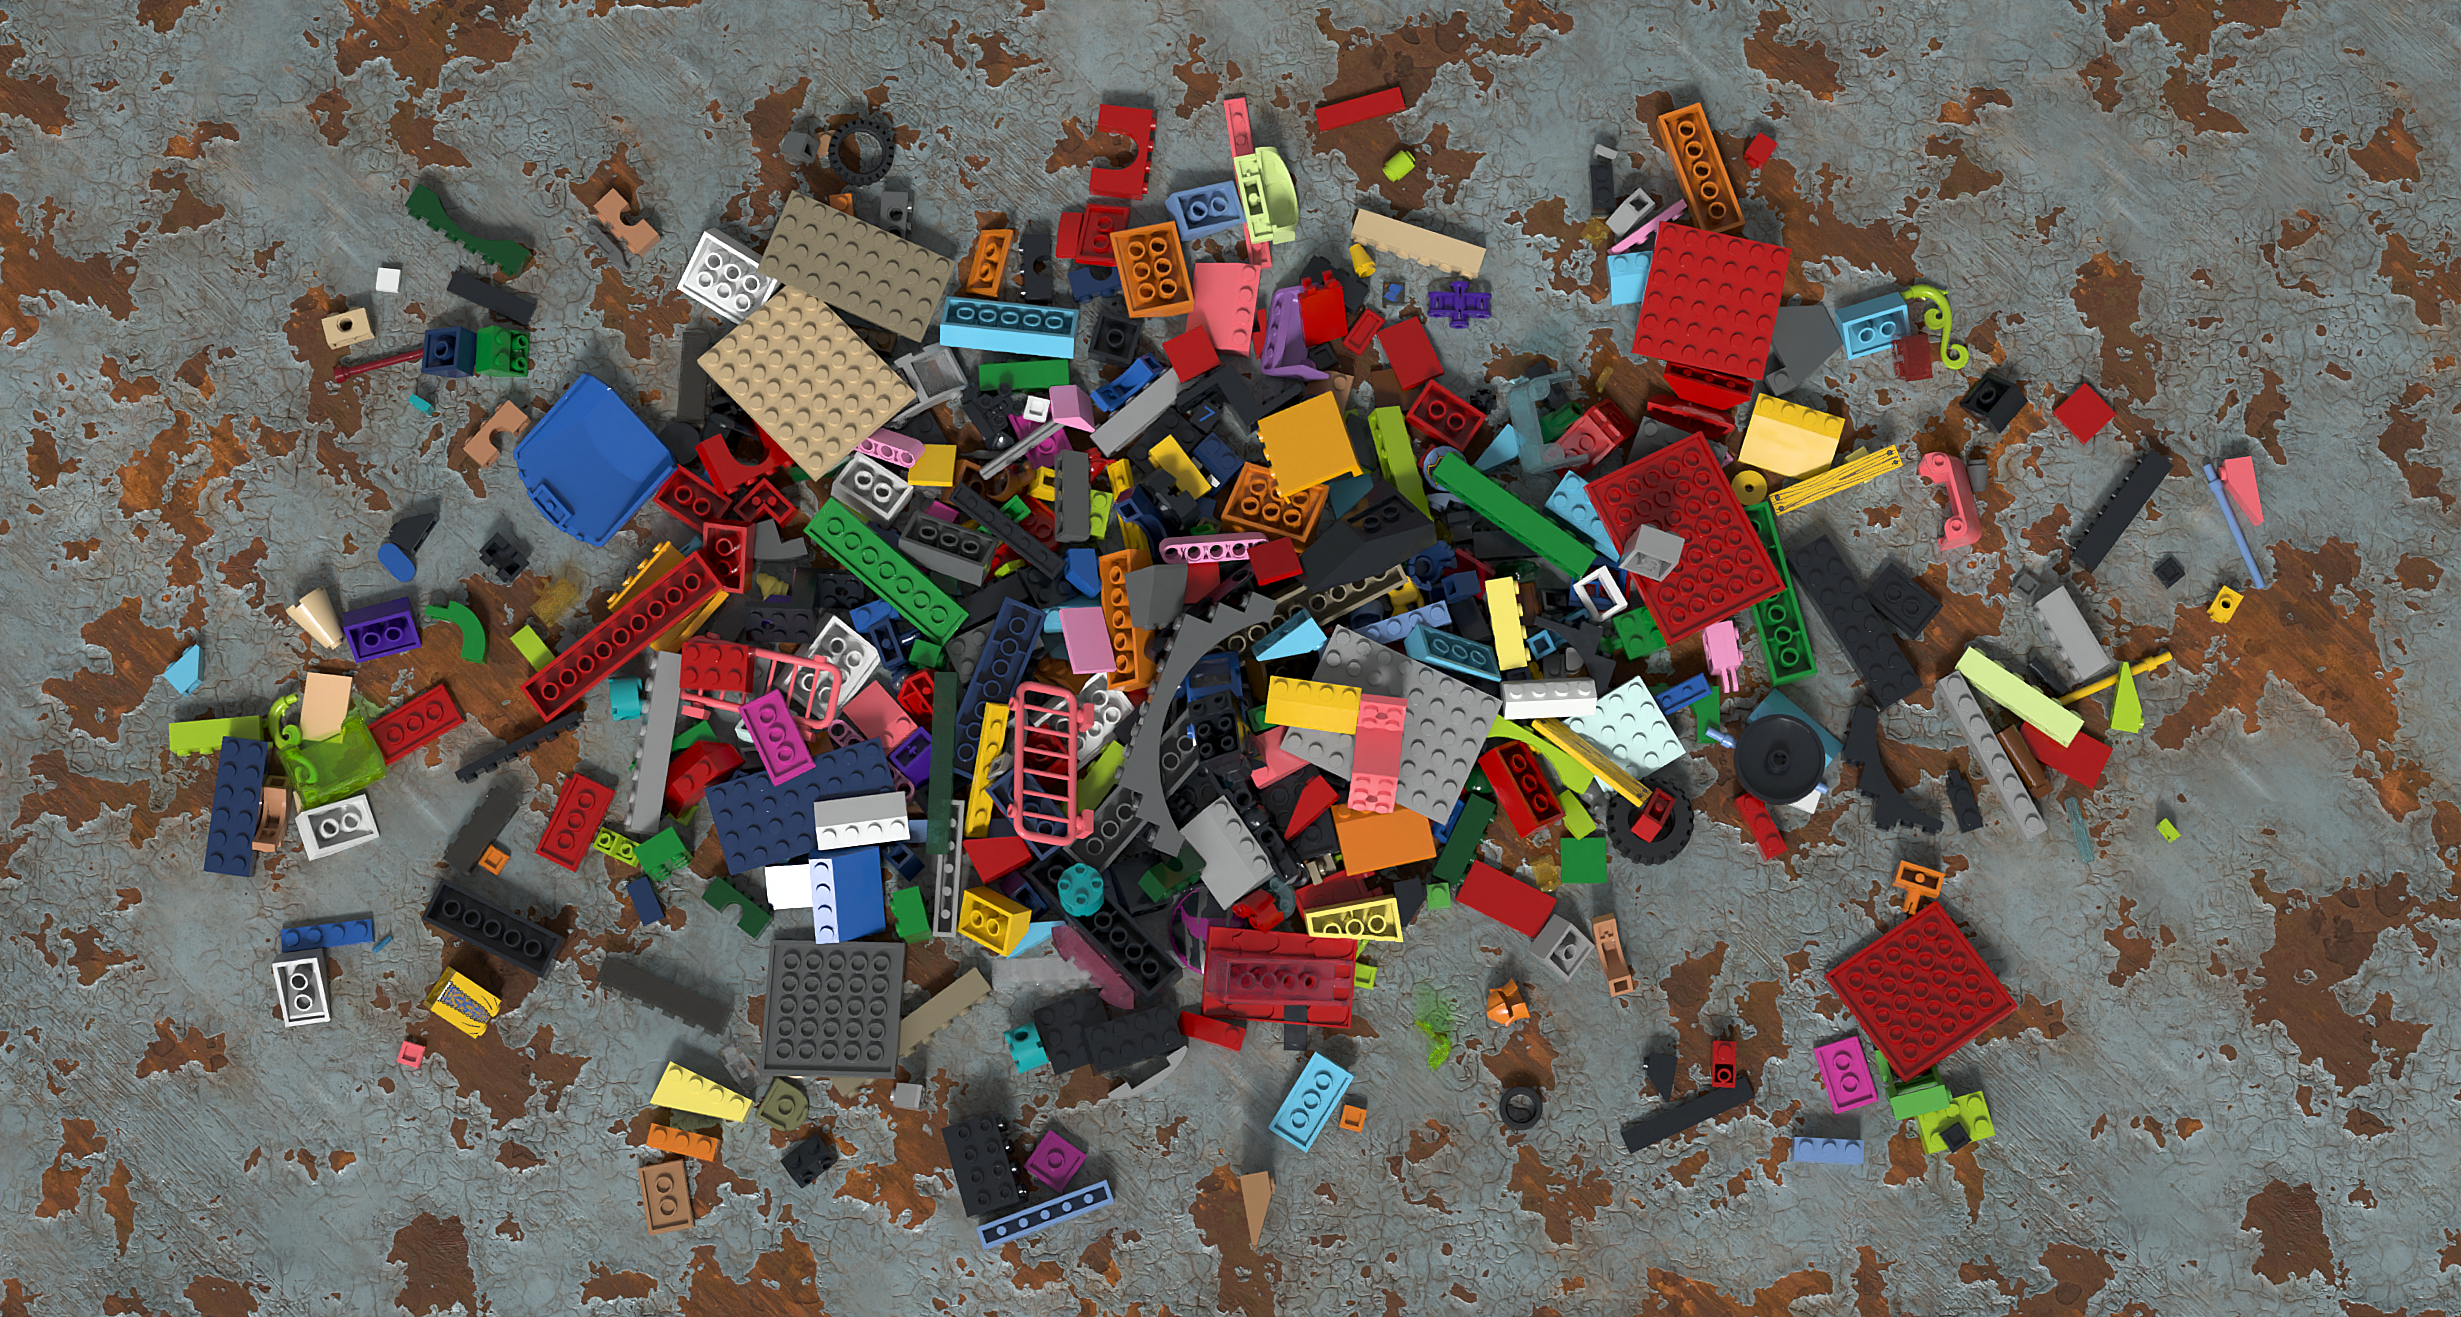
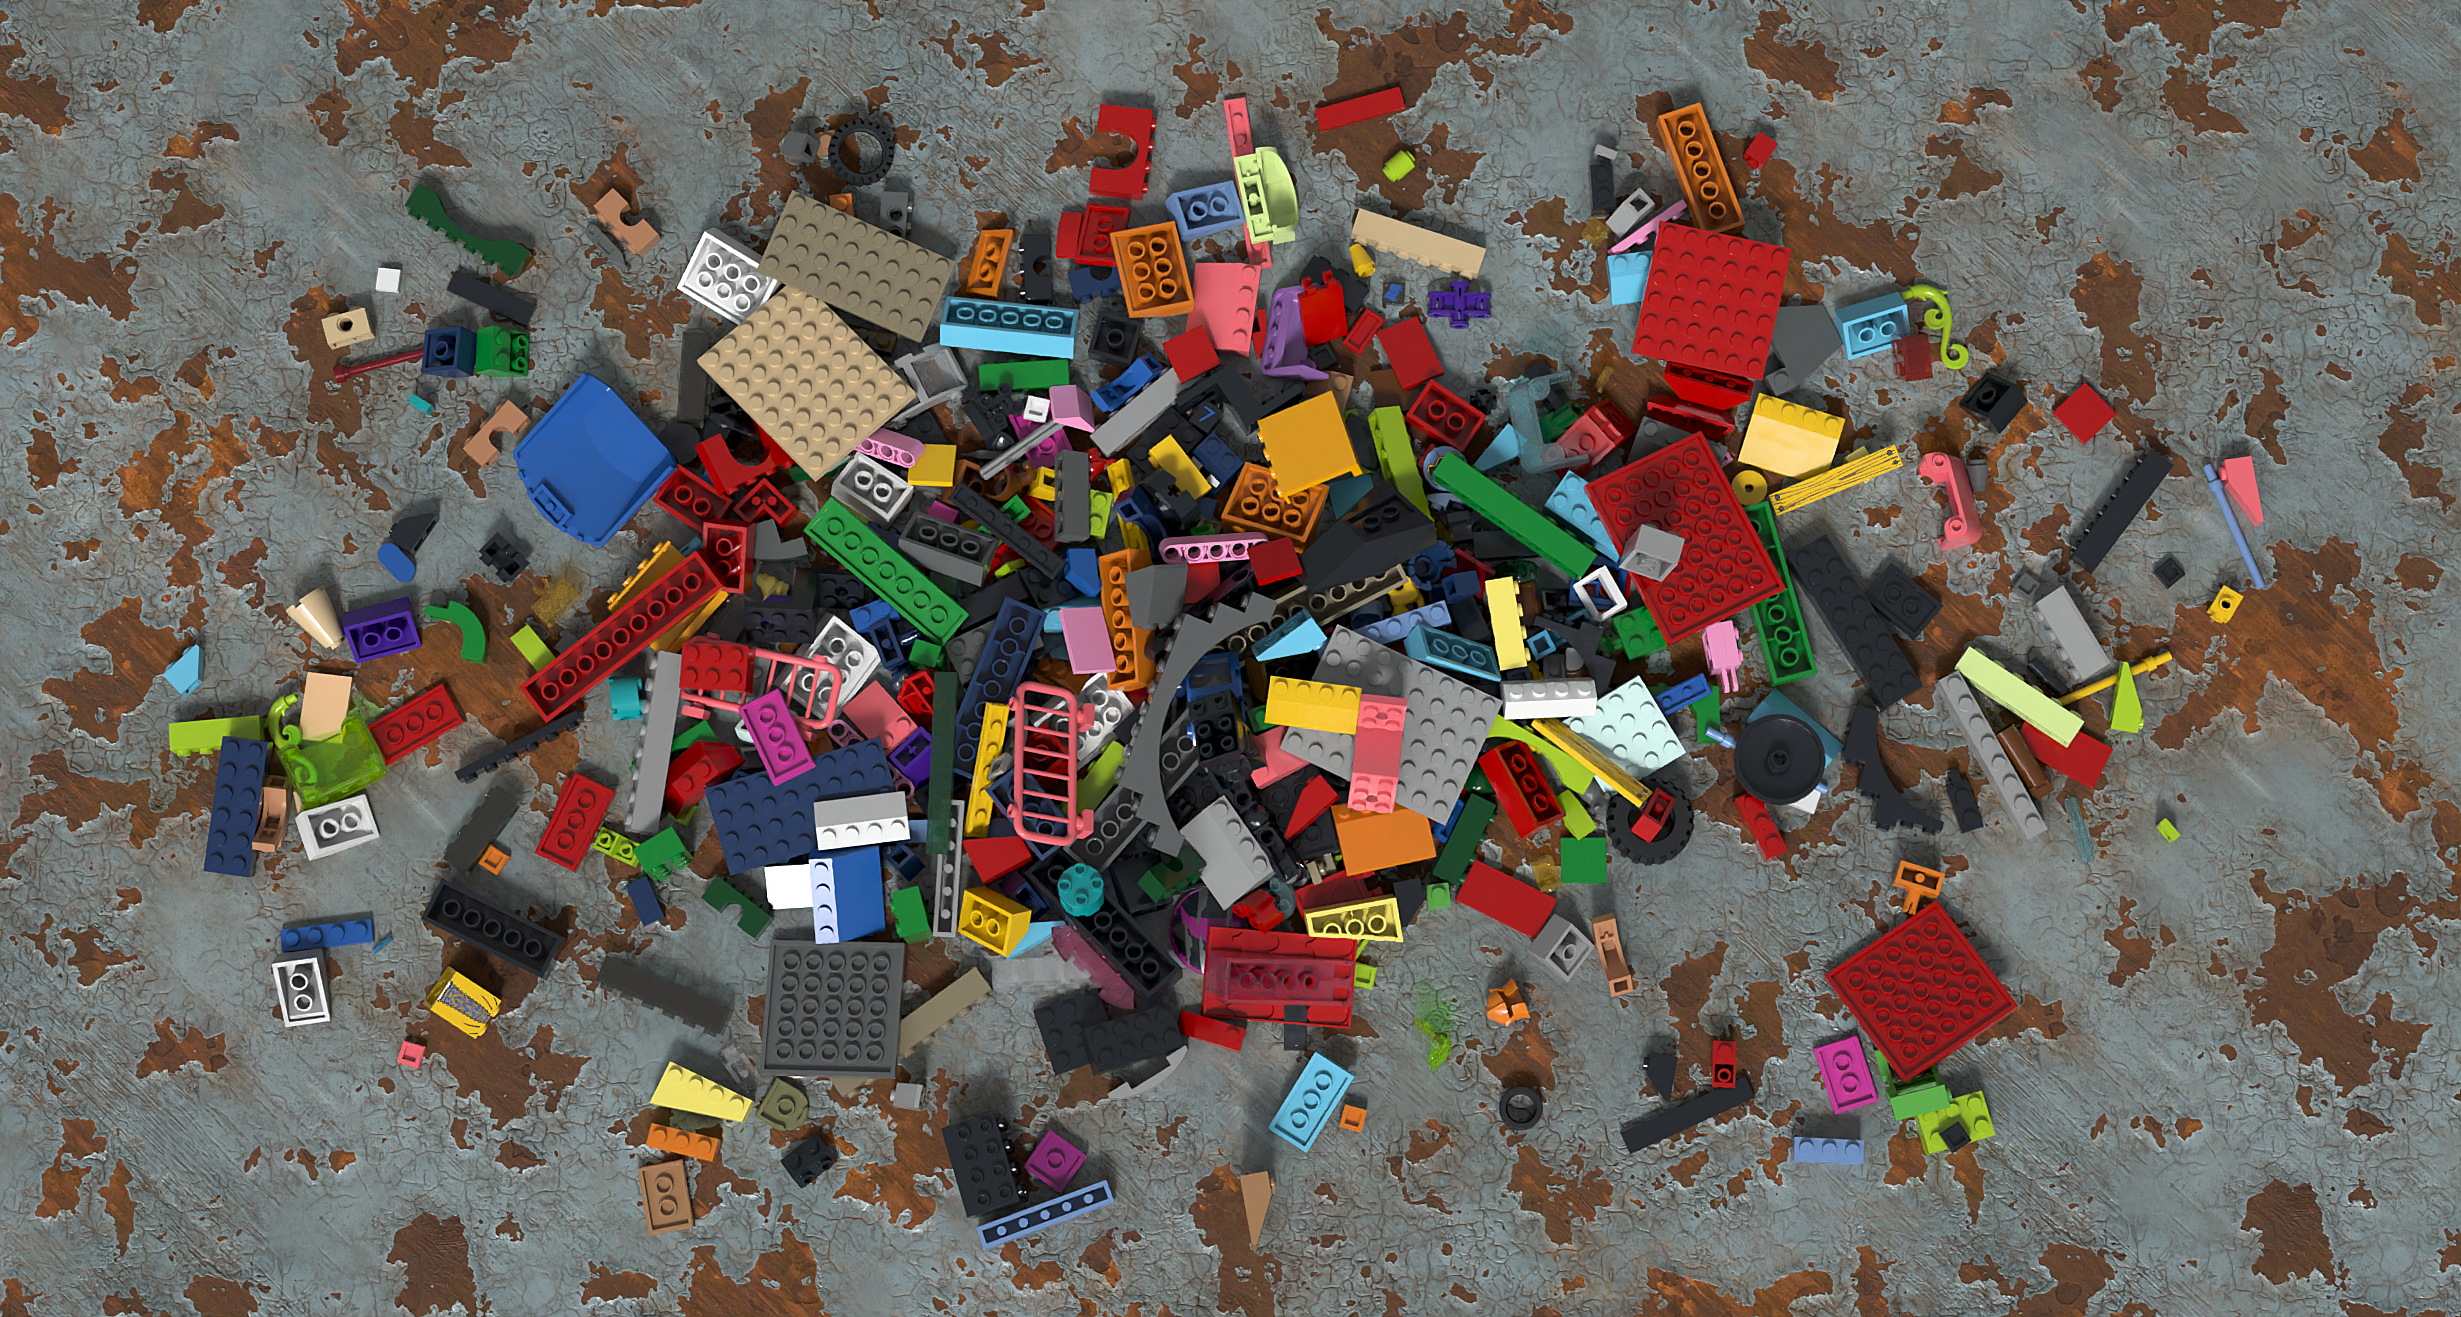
(1026, 1047): teal brick -> none

